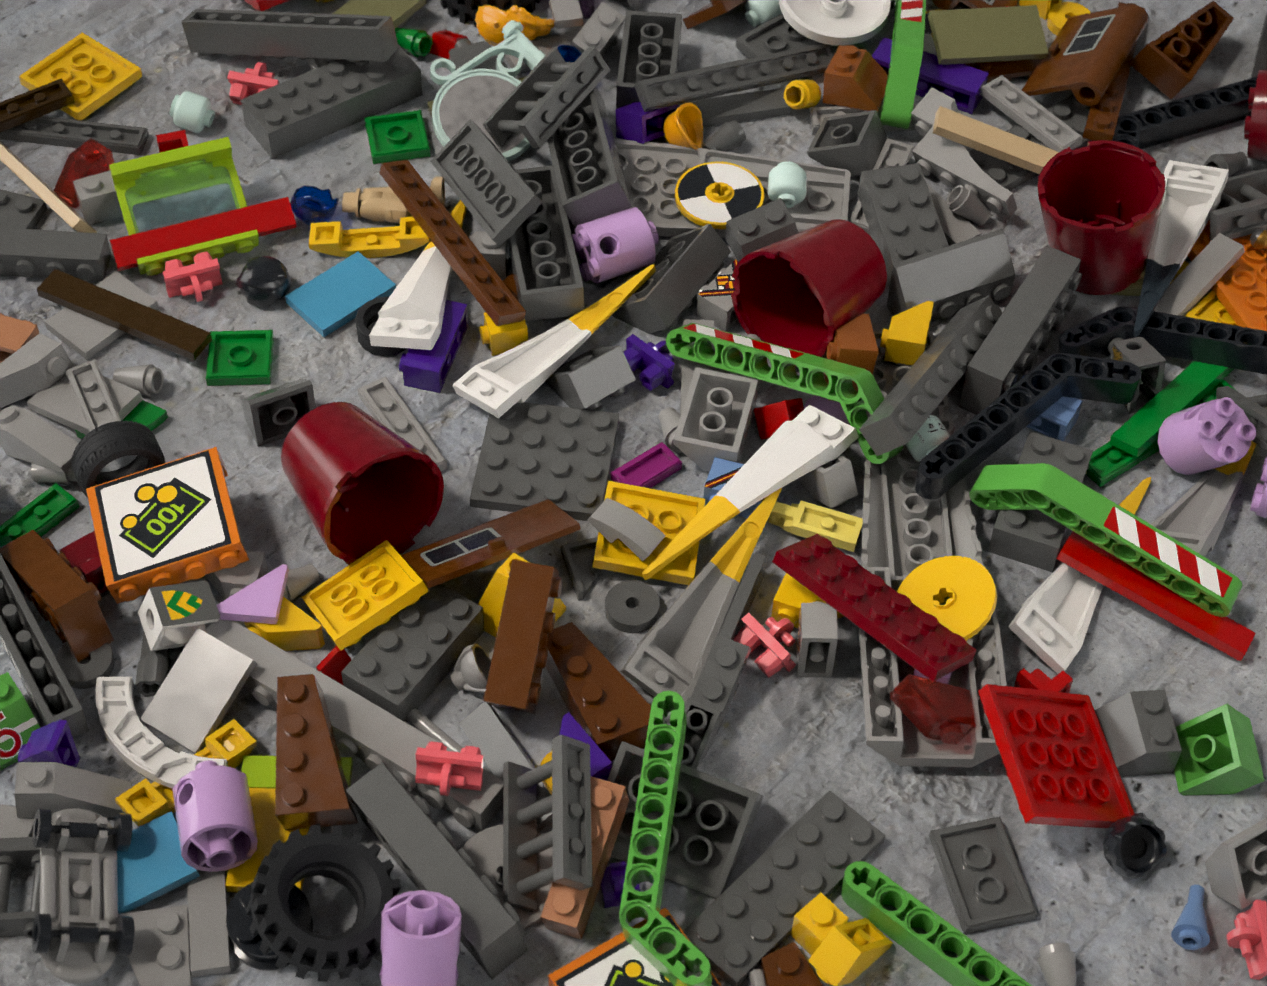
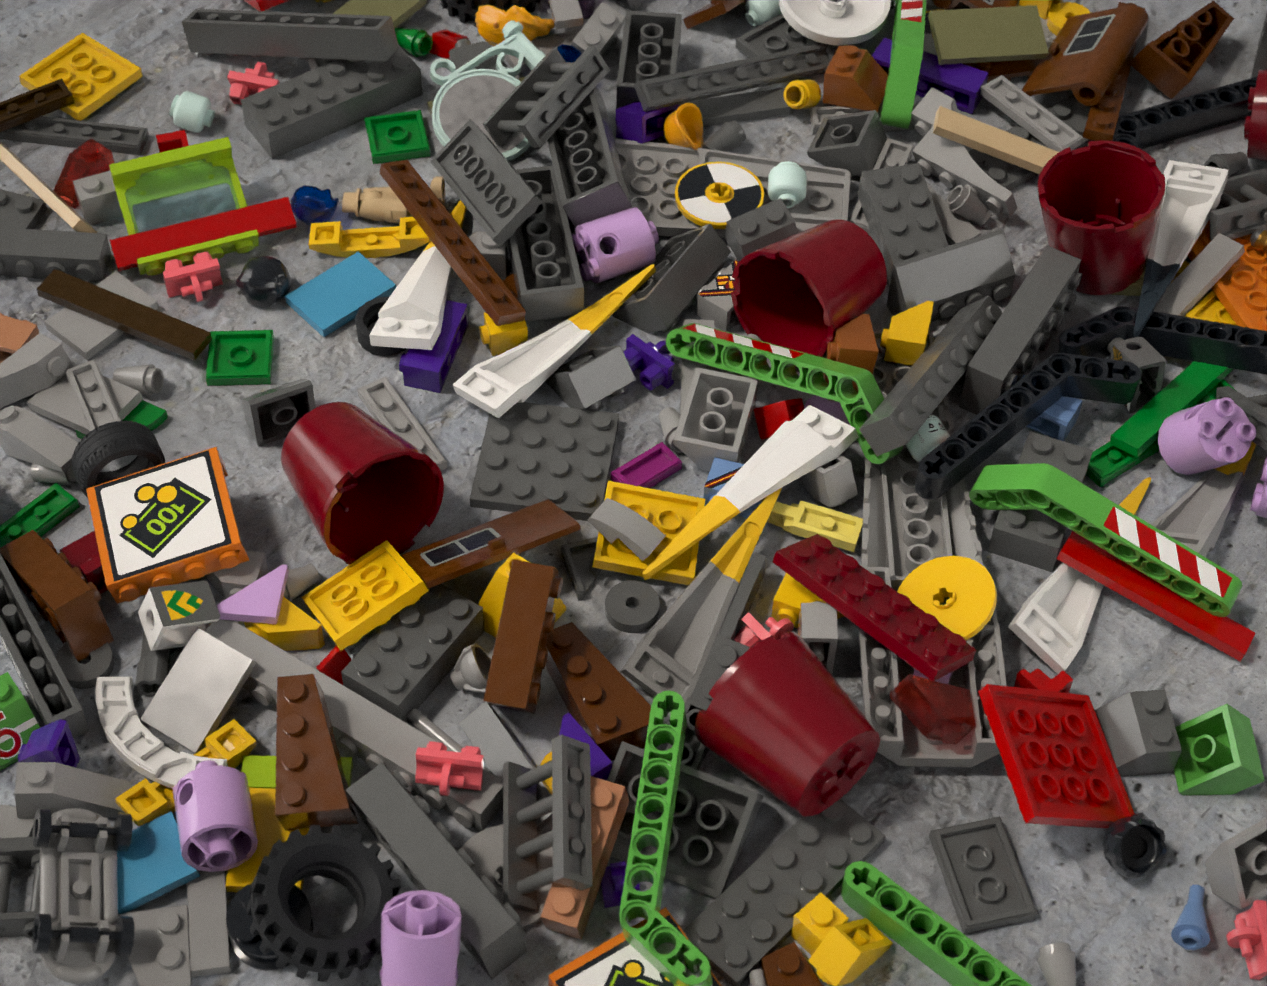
(788, 725): none -> dark red cone

